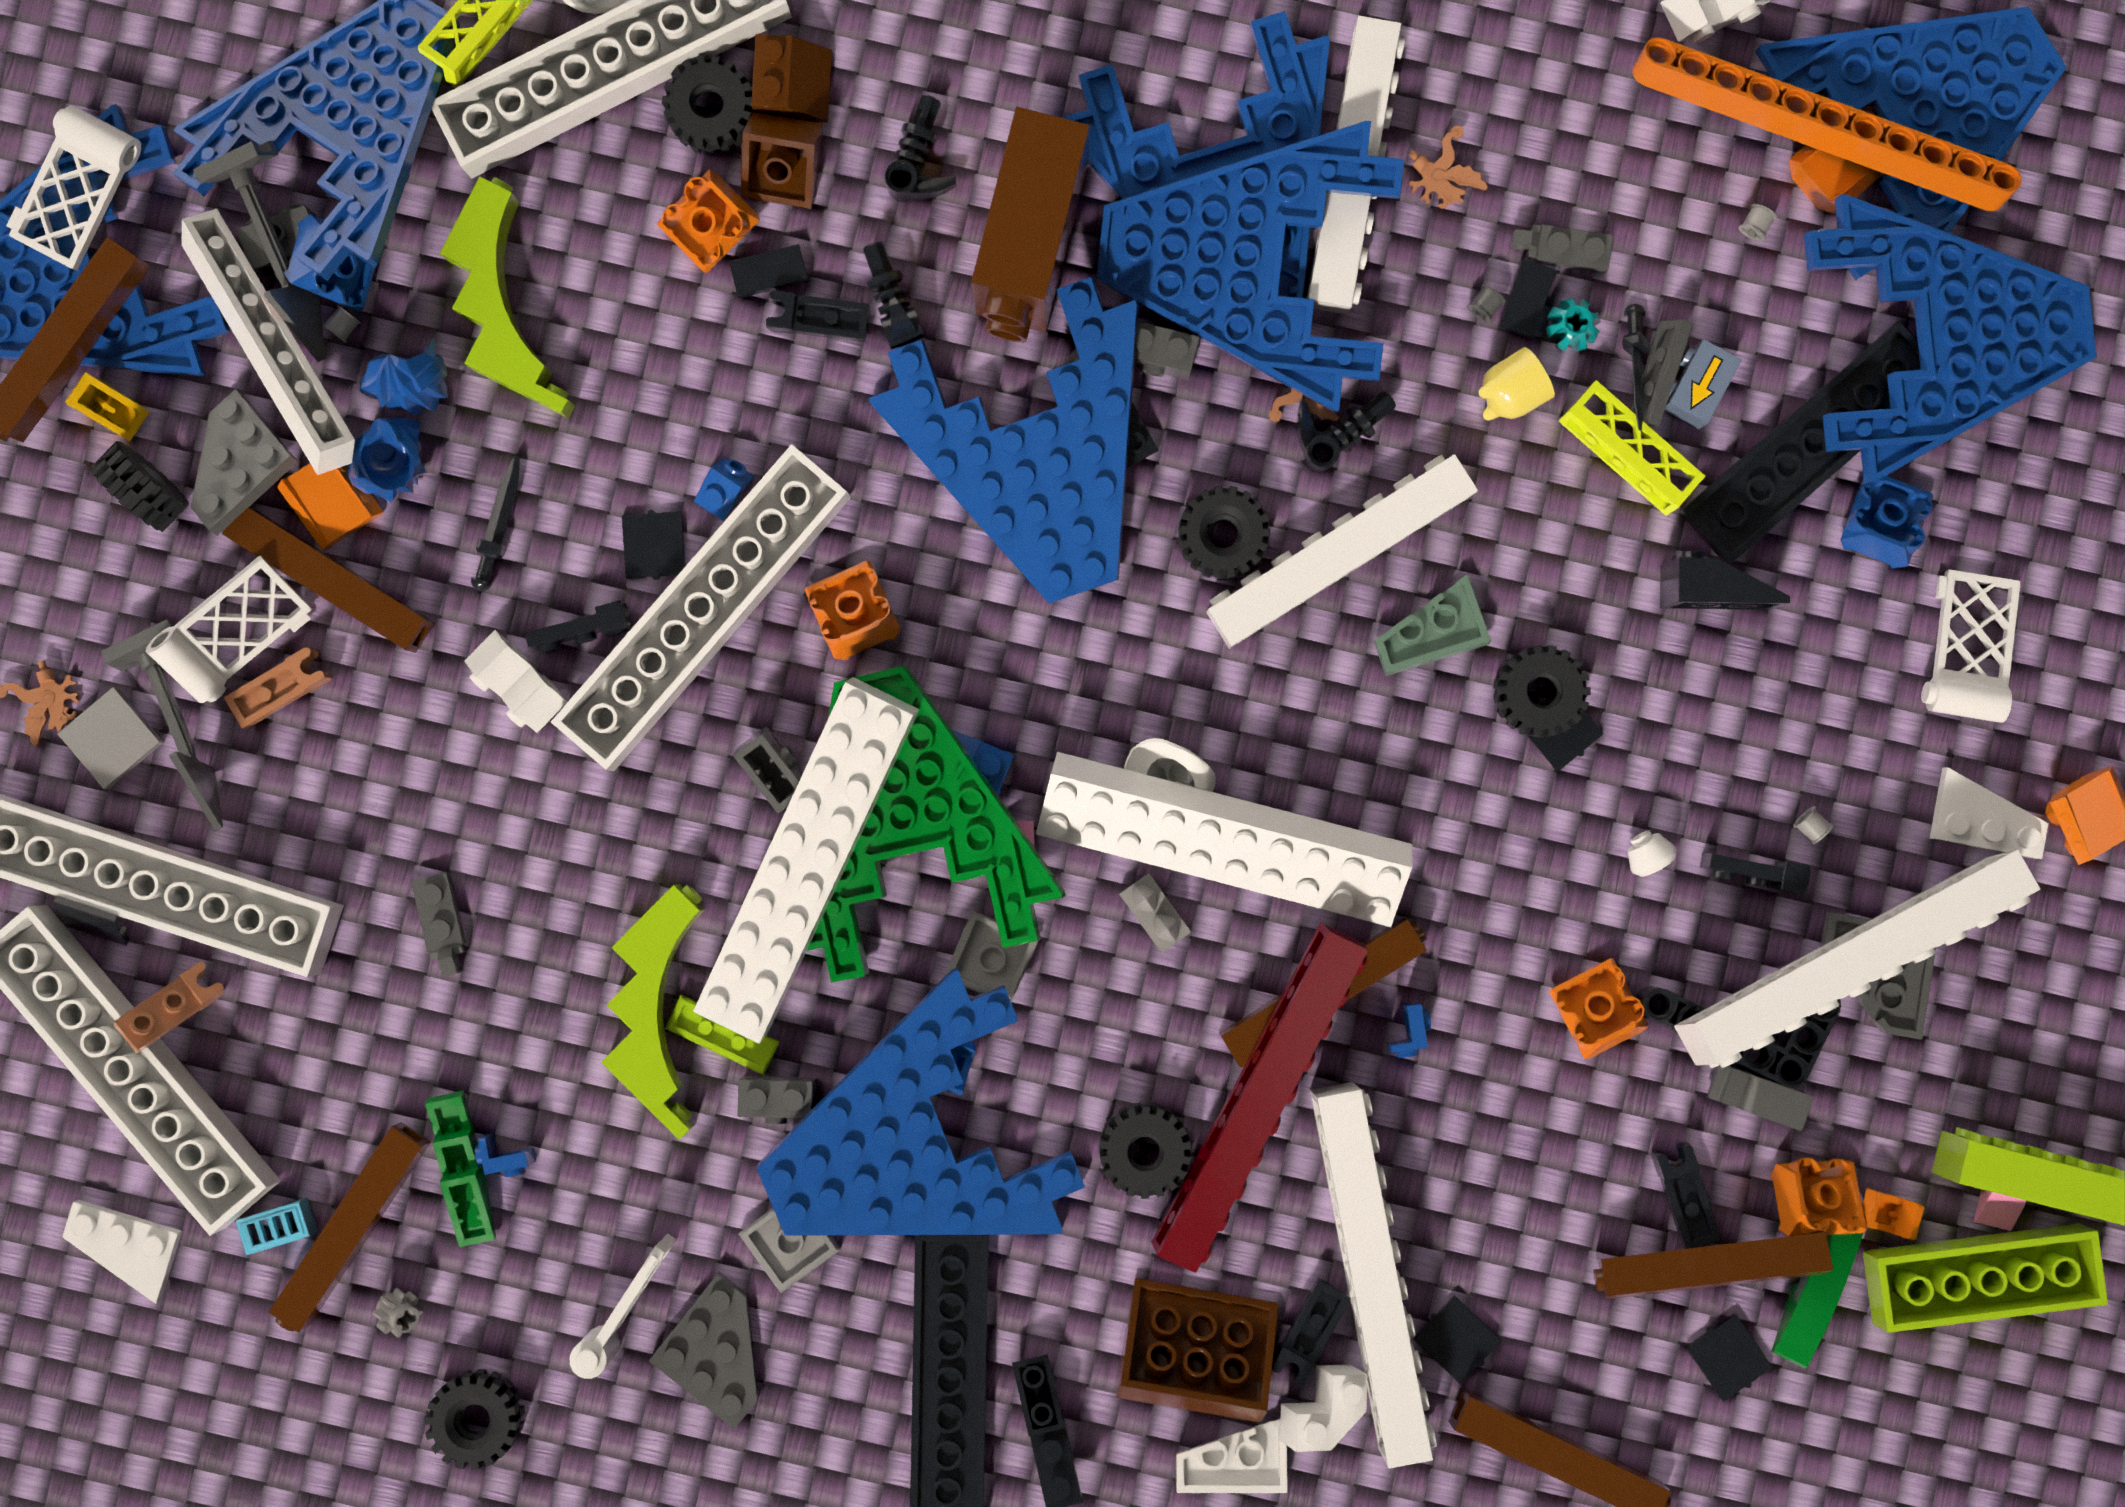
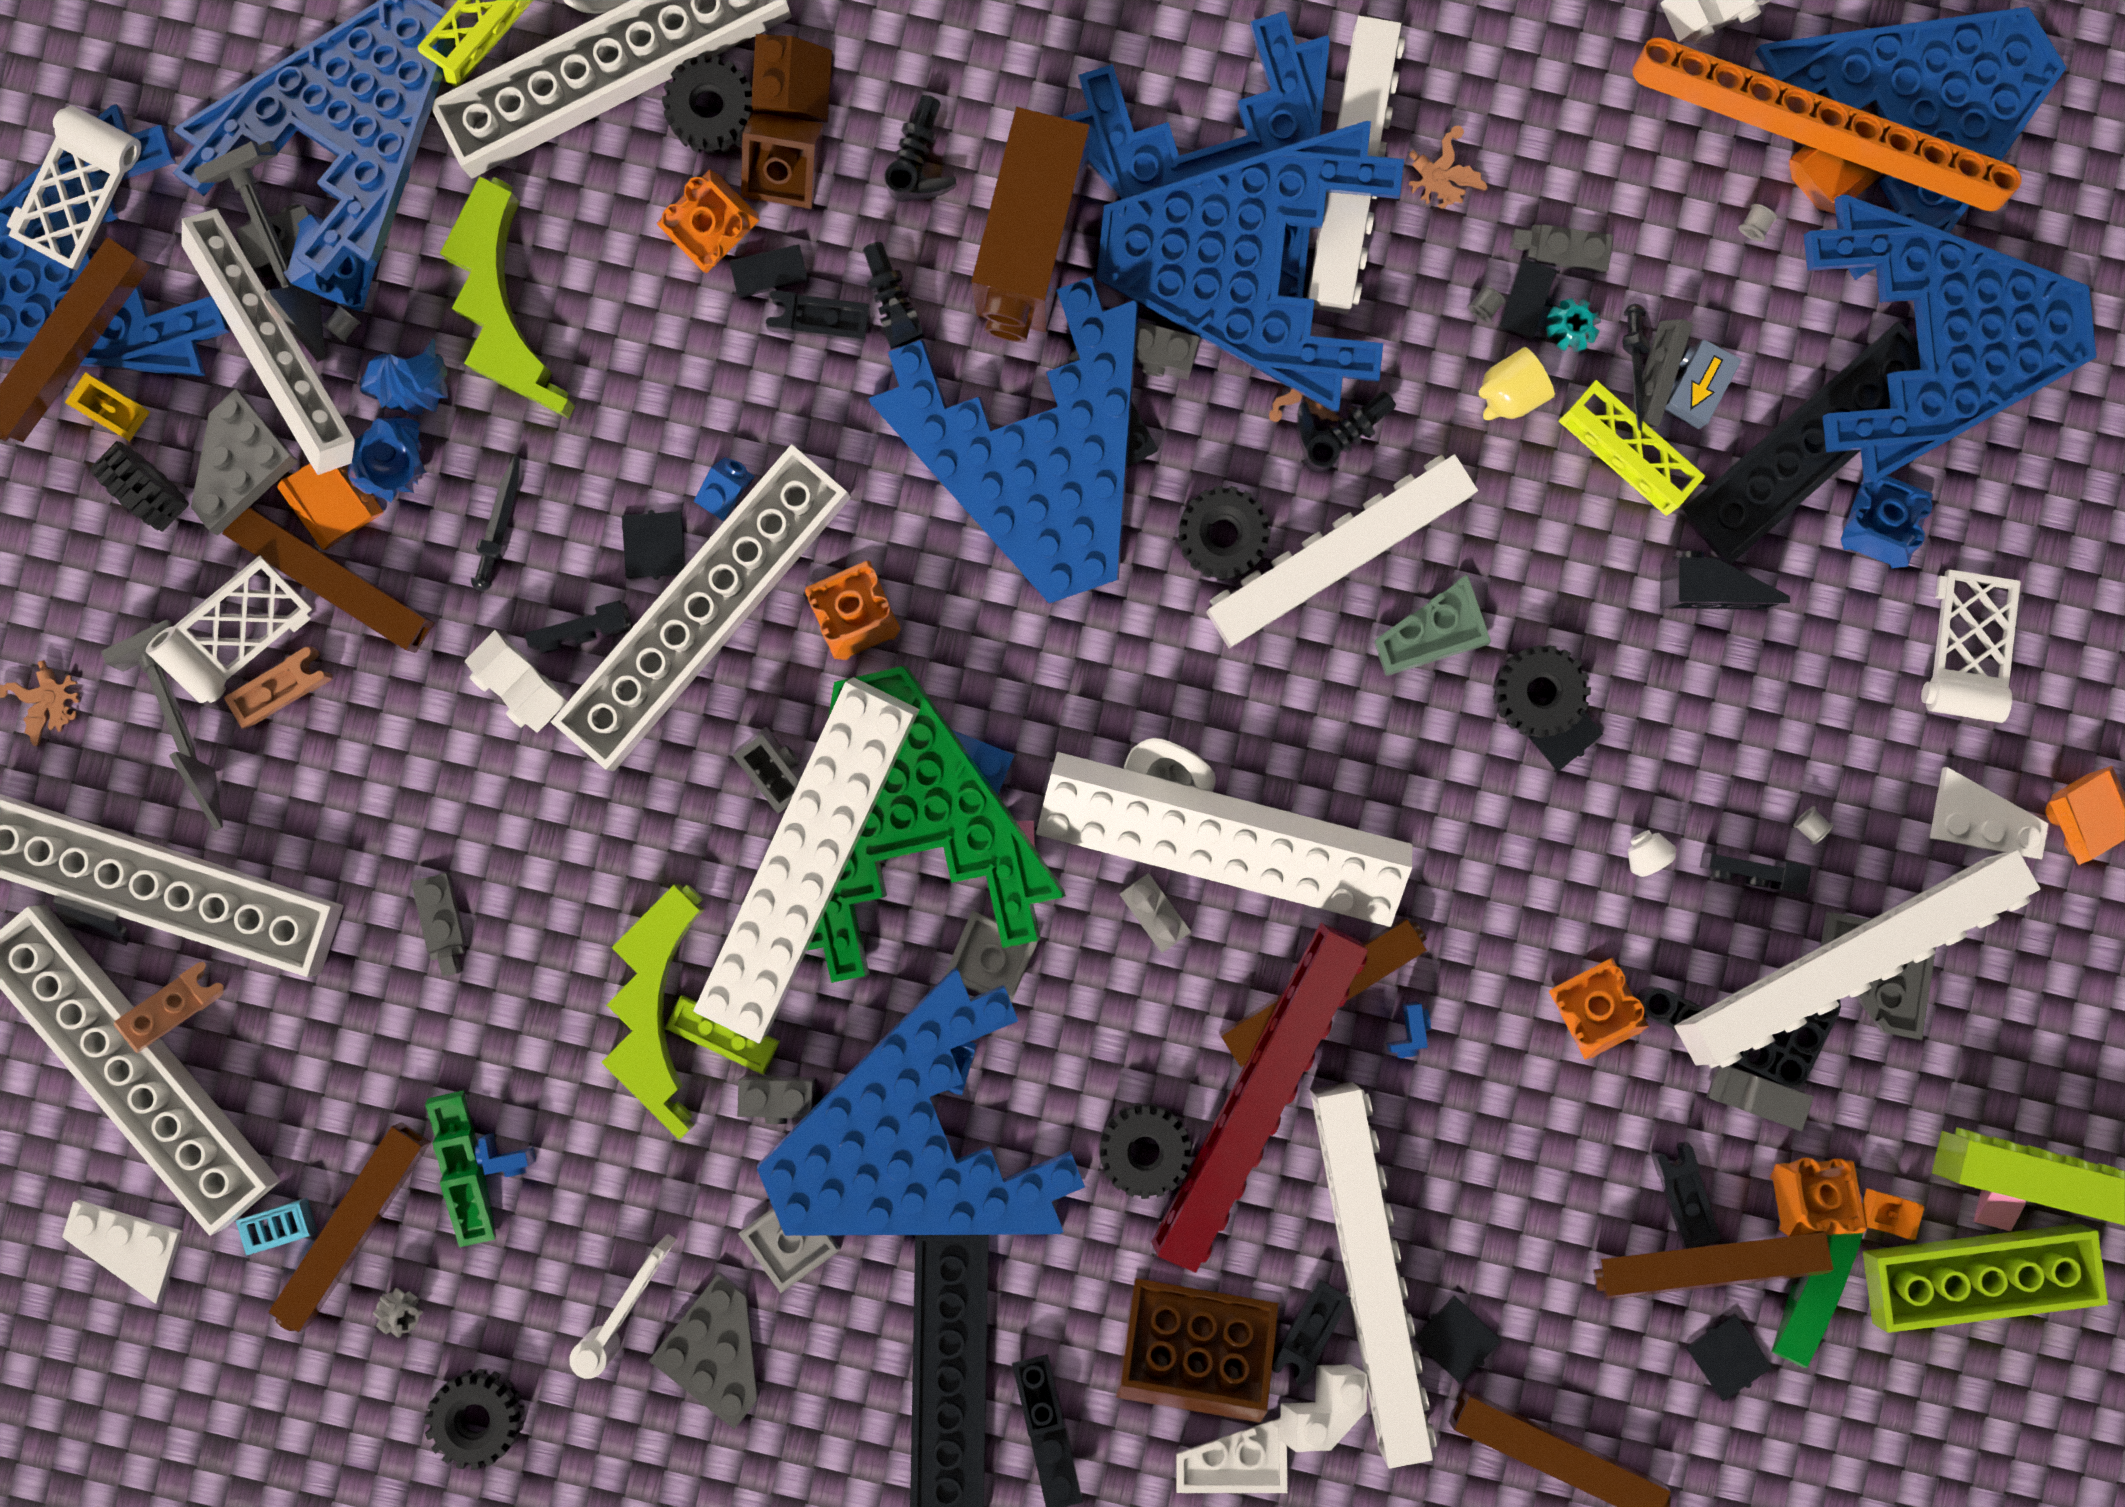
(110, 738): light grey tile -> none

